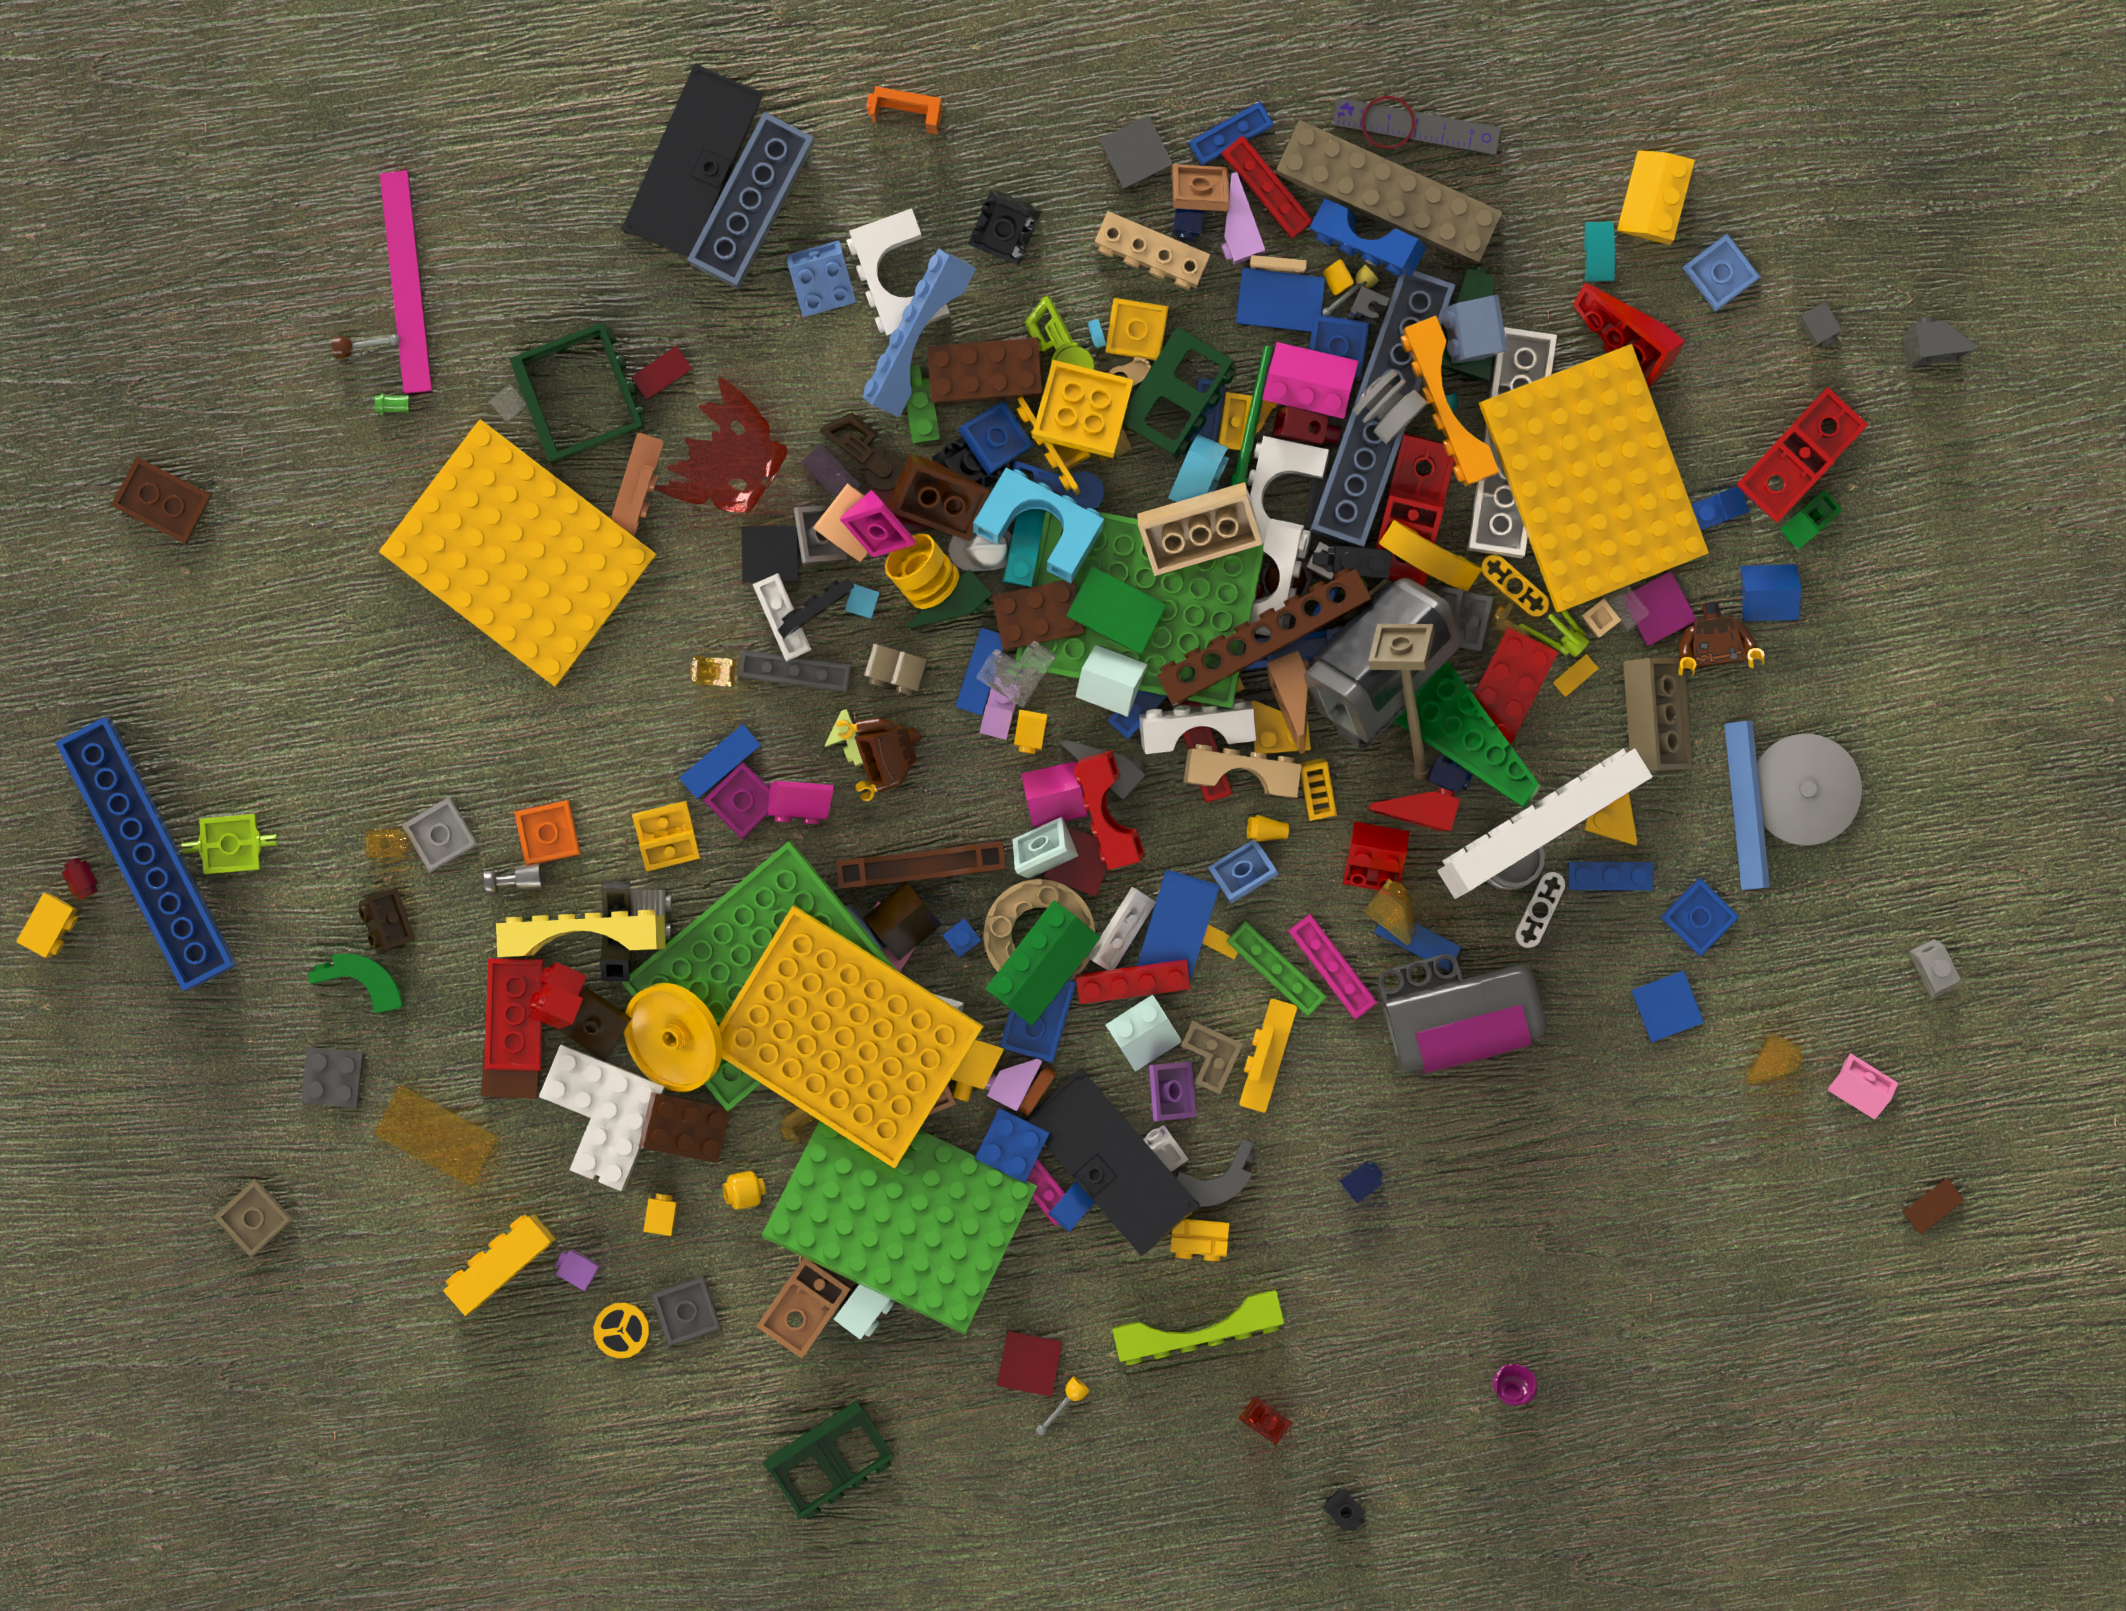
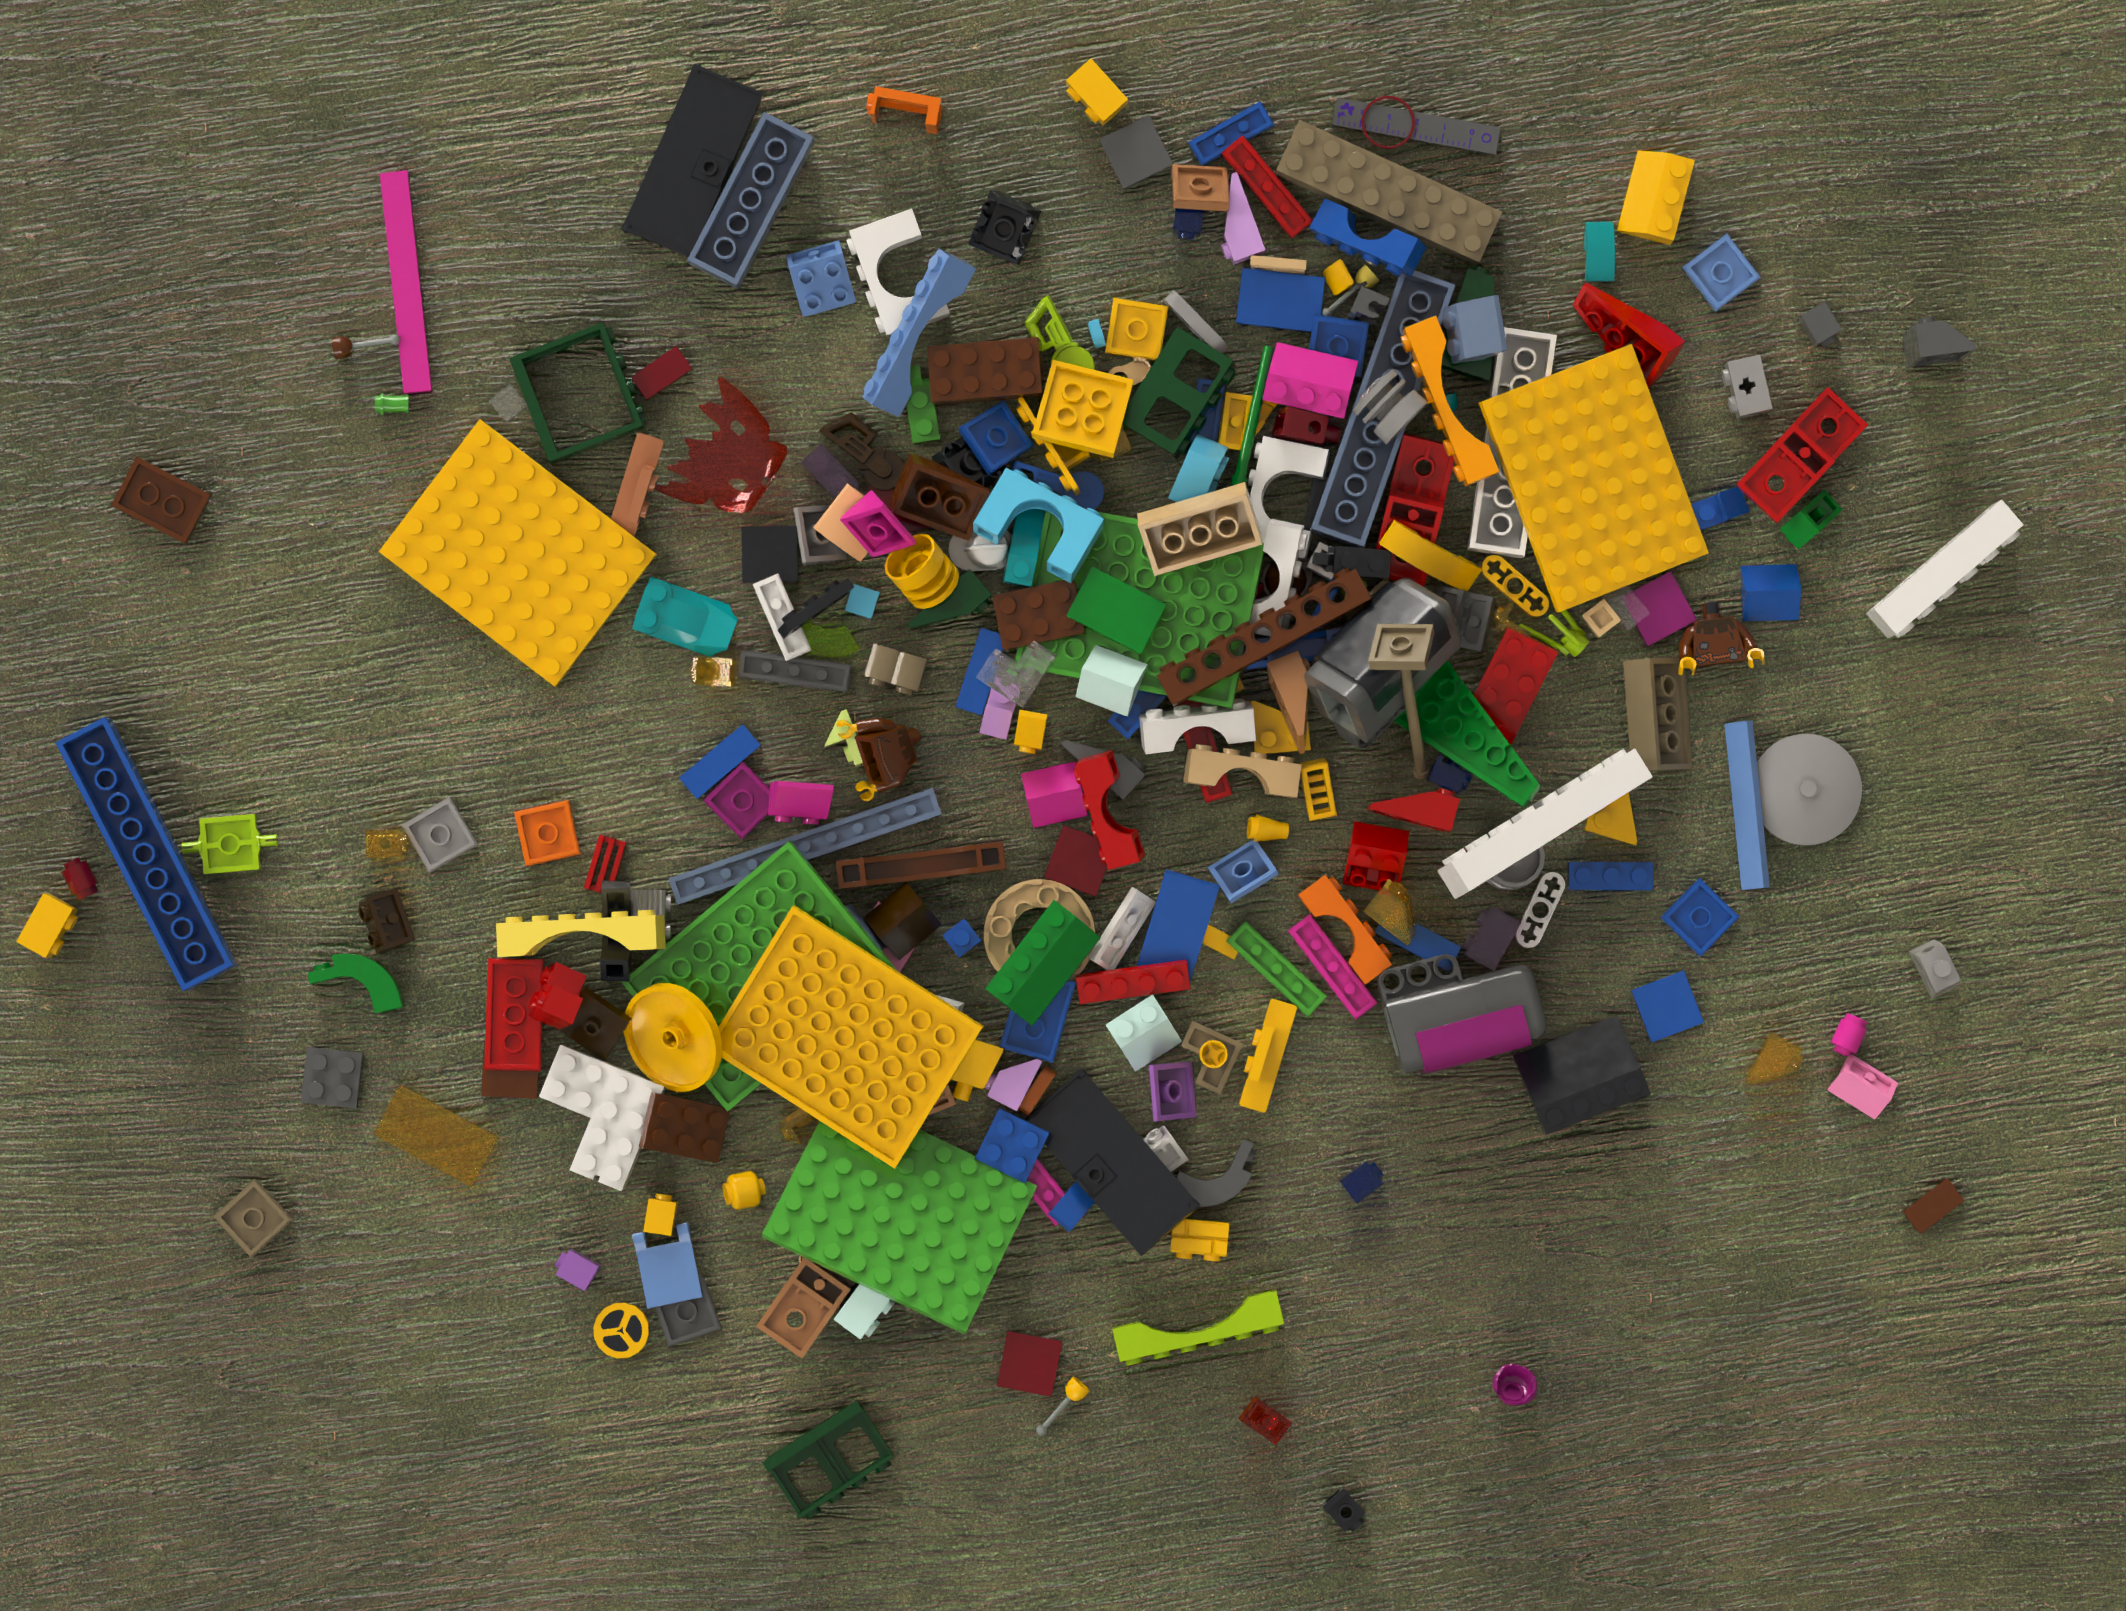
(500, 1264): yellow brick -> none
(525, 878): flat silver piece -> none
(611, 842): none -> red tile
(666, 836): yellow slope -> none
(668, 1269): none -> medium blue flag
(685, 618): none -> teal slope
(810, 843): none -> sand blue plate
(829, 642): none -> clear neon green tile
(1043, 849): light aqua slope -> none
(1096, 92): none -> yellow brick
(1152, 250): tan brick -> none
(1194, 321): none -> light grey beam
(1216, 1056): none -> yellow wheel
(1367, 957): none -> orange arch
(1490, 938): none -> brick
(1575, 675): yellow window -> none
(1581, 1075): none -> black slope
(1752, 372): none -> light grey brick
(1849, 1035): none -> dark pink brick
(1944, 569): none -> white brick

